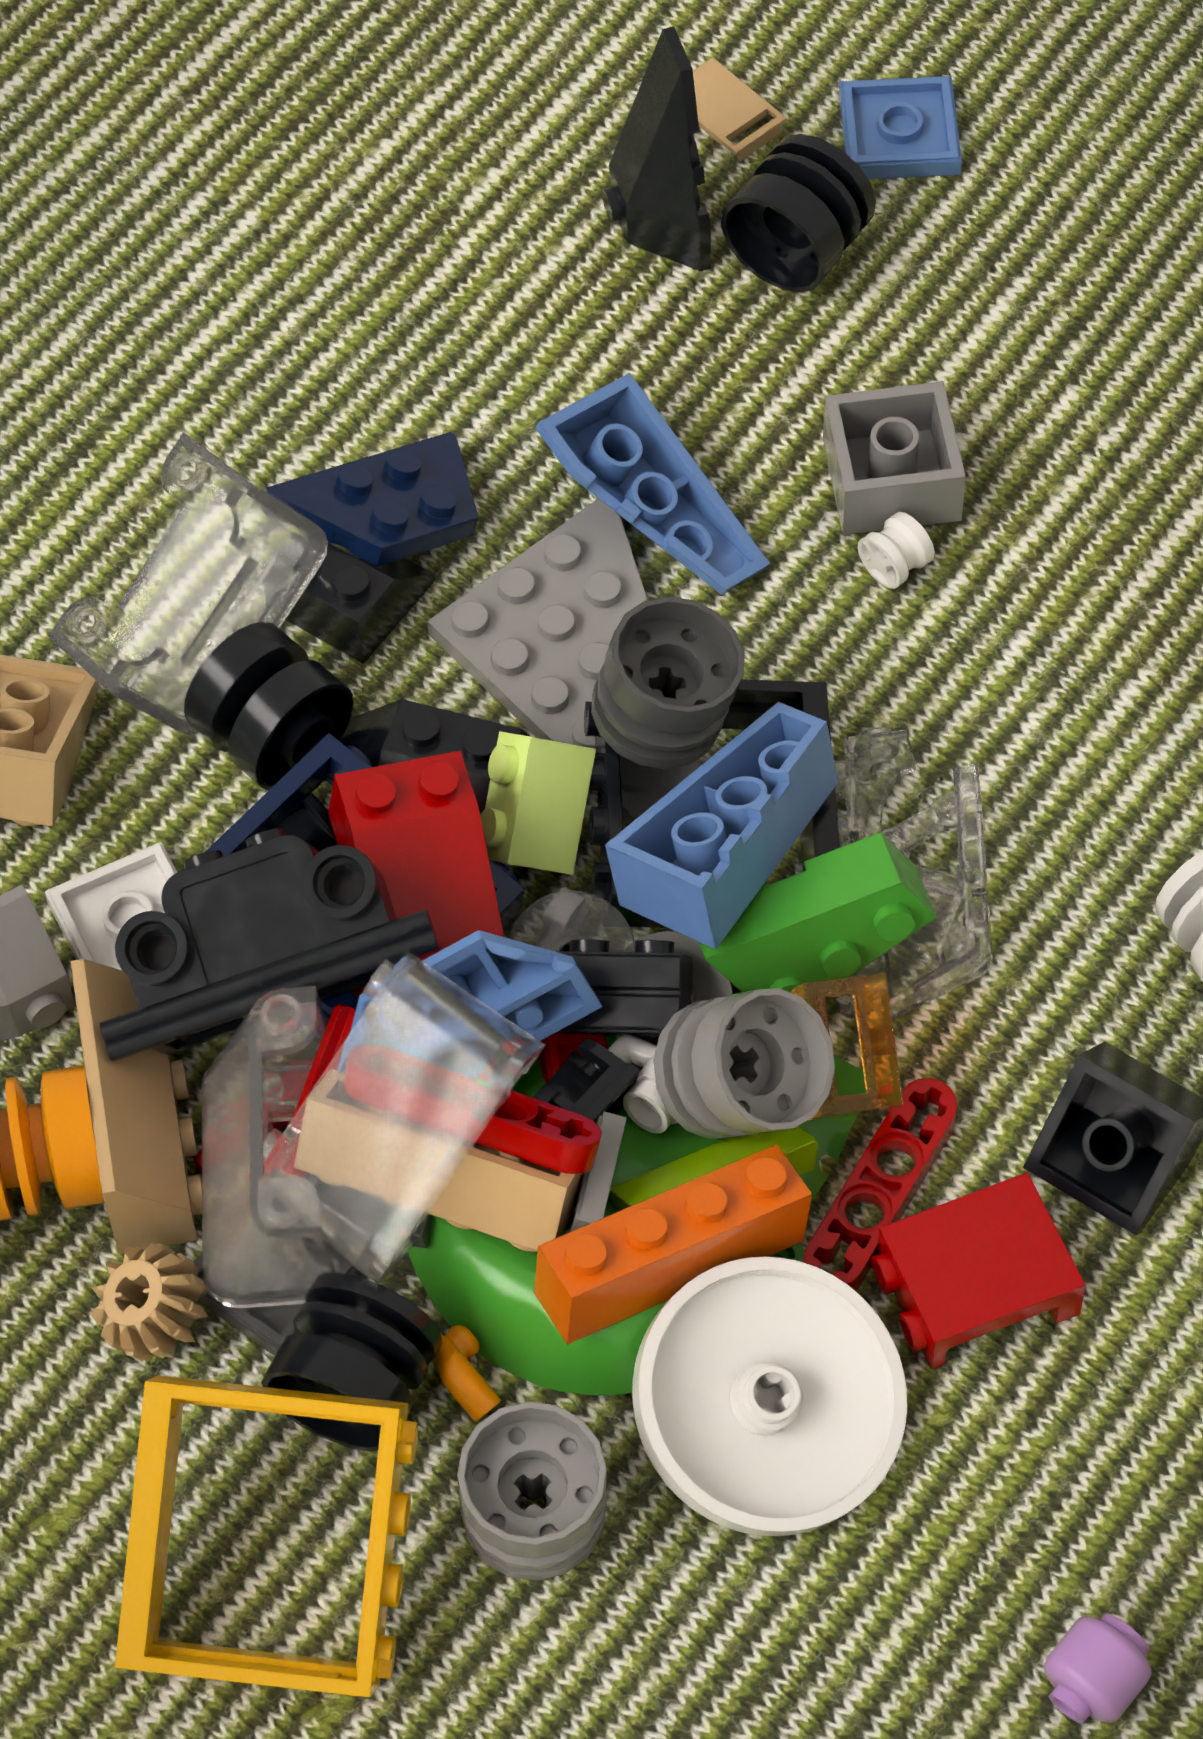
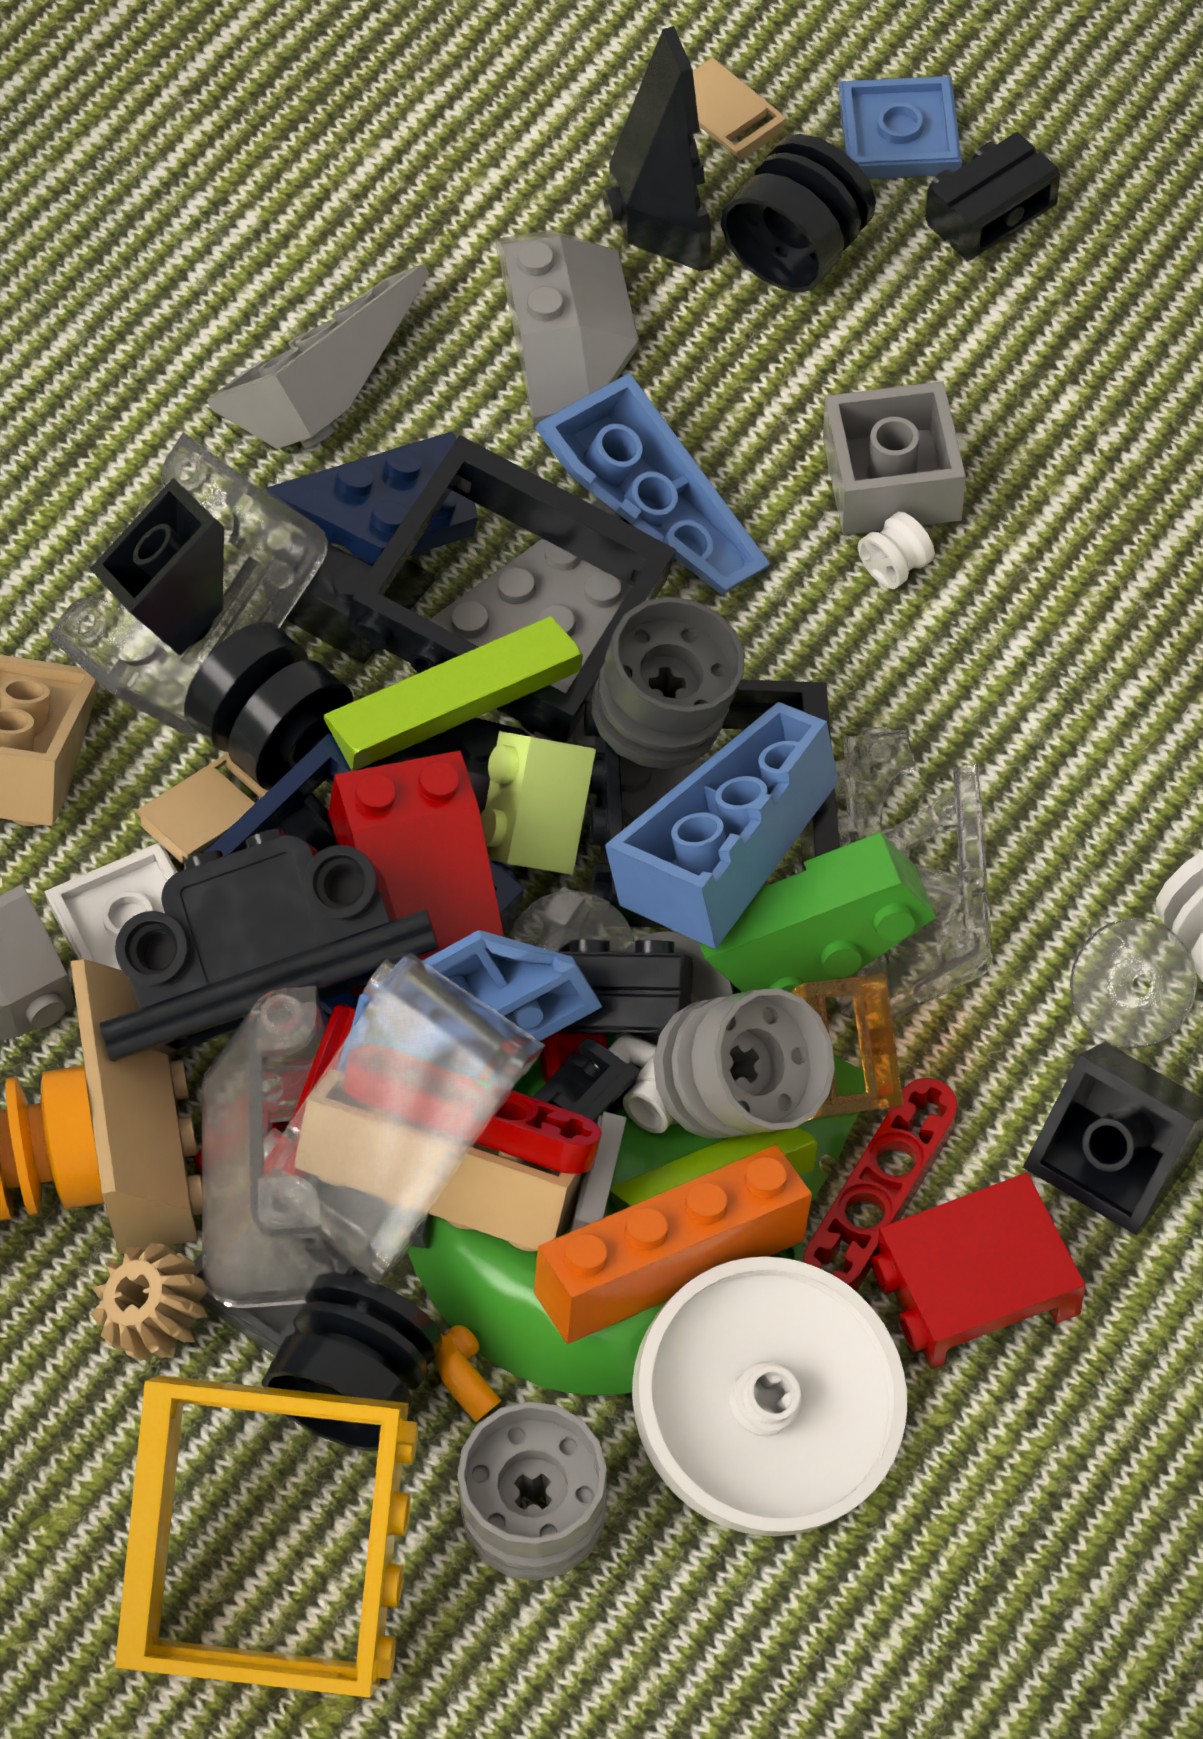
(169, 568): none -> black slope
(198, 809): none -> tan piece
(323, 371): none -> light grey wedge
(453, 692): none -> lime slope
(540, 510): none -> black window
(566, 316): none -> light grey wedge
(991, 195): none -> black brick
(1097, 1669): lavender head -> none
(1104, 981): none -> clear dish

